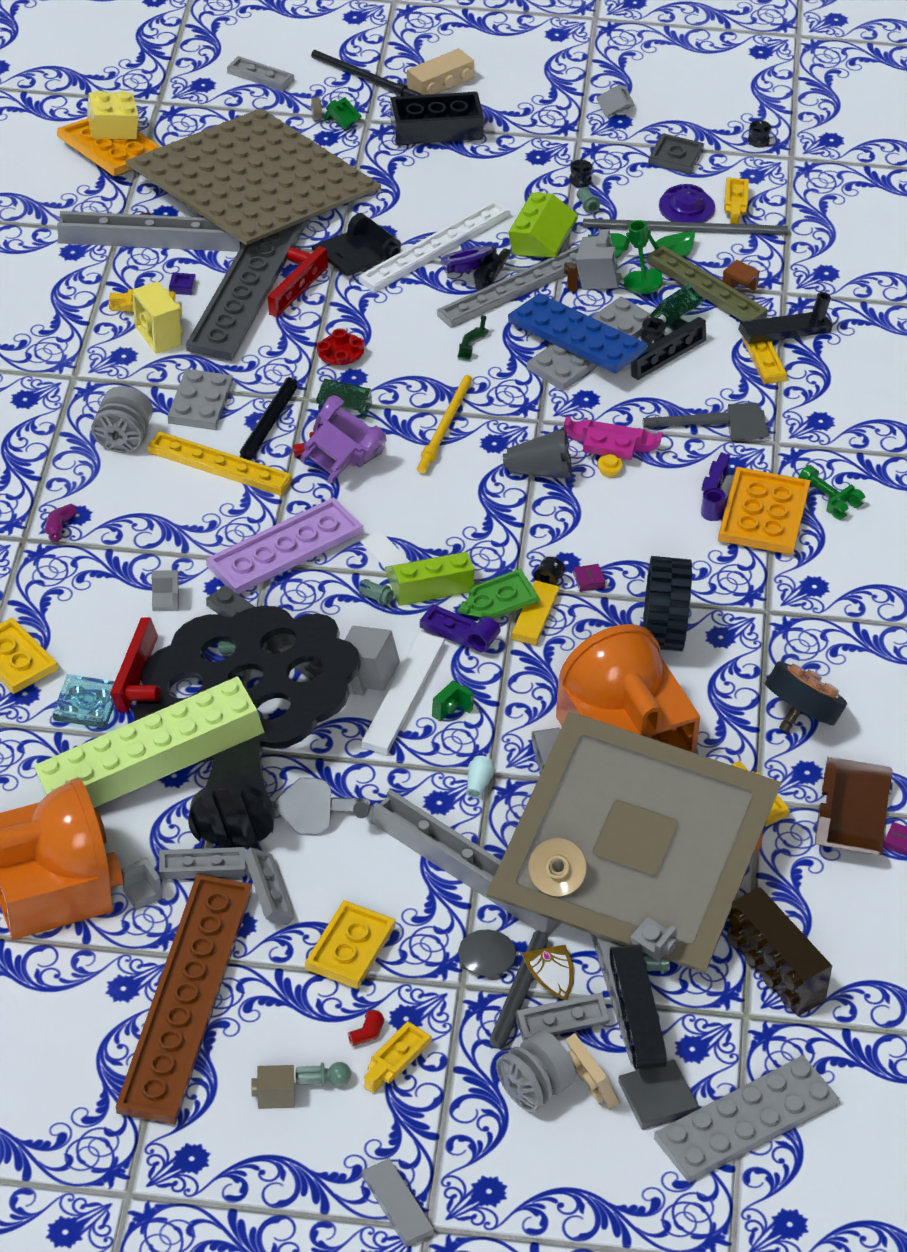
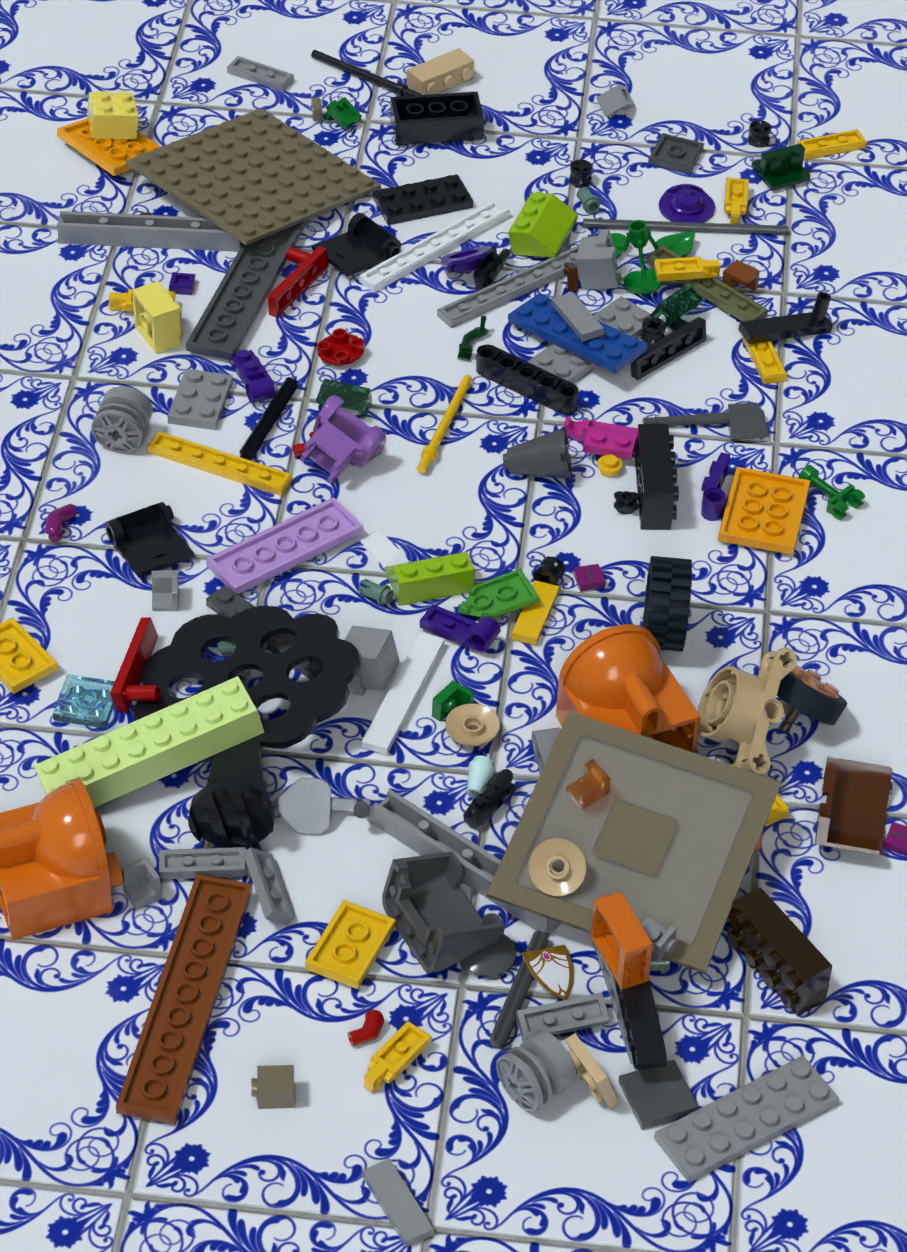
(148, 539): none -> black door
(253, 375): none -> dark purple plate
(338, 1074): sand green axle -> none
(422, 199): none -> black plate
(435, 912): none -> dark grey windscreen
(472, 724): none -> tan dish
(490, 799): none -> black hinge
(527, 379): none -> black beam
(577, 316): none -> light grey tile
(591, 786): none -> clear orange panel
(621, 940): none -> orange window
(626, 502): none -> black plate
(656, 477): none -> black brick
(686, 269): none -> yellow hinge
(736, 707): none -> tan piece
(782, 167): none -> dark green bracket
(833, 144): none -> yellow tile

